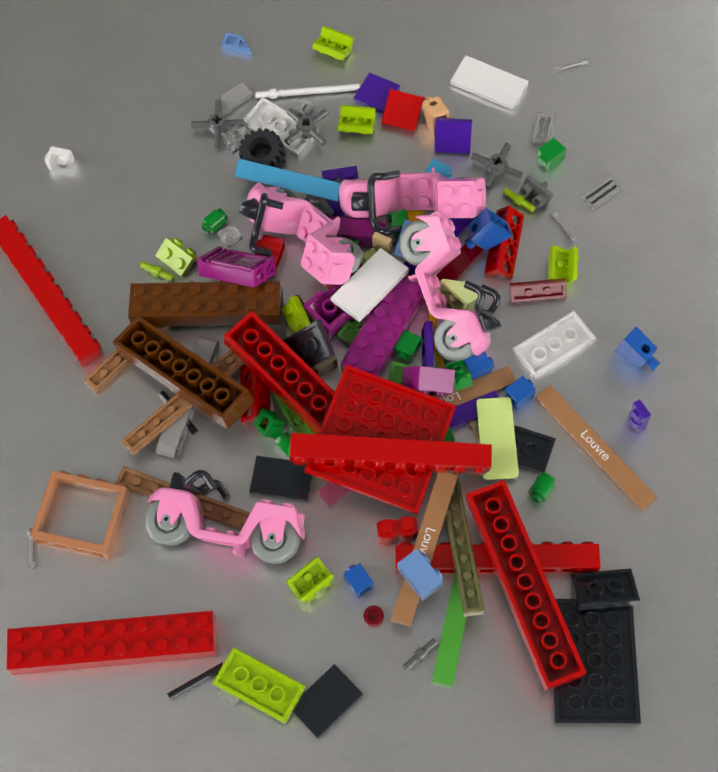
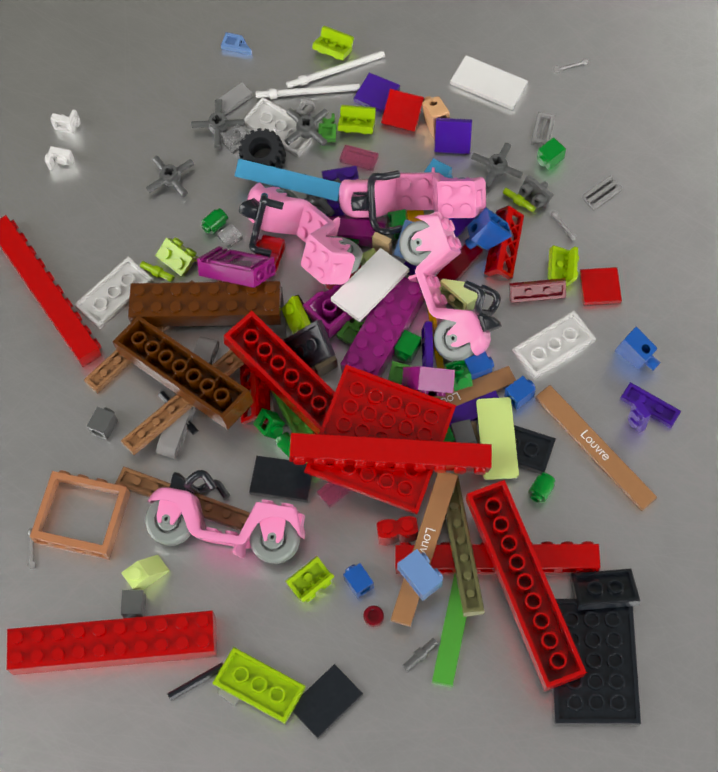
(65, 123): none -> white bracket
(102, 422): none -> dark grey brick
(111, 293): none -> white tile
(133, 603): none -> dark grey brick
(145, 572): none -> yellowish green slope
(170, 176): none -> dark grey bar
(303, 79): none -> white bar
(328, 129): none -> bright green plate
(359, 157): none -> clear pink tile
(463, 432): none -> dark grey brick
(600, 286): none -> red tile
(658, 408): none -> dark purple tile

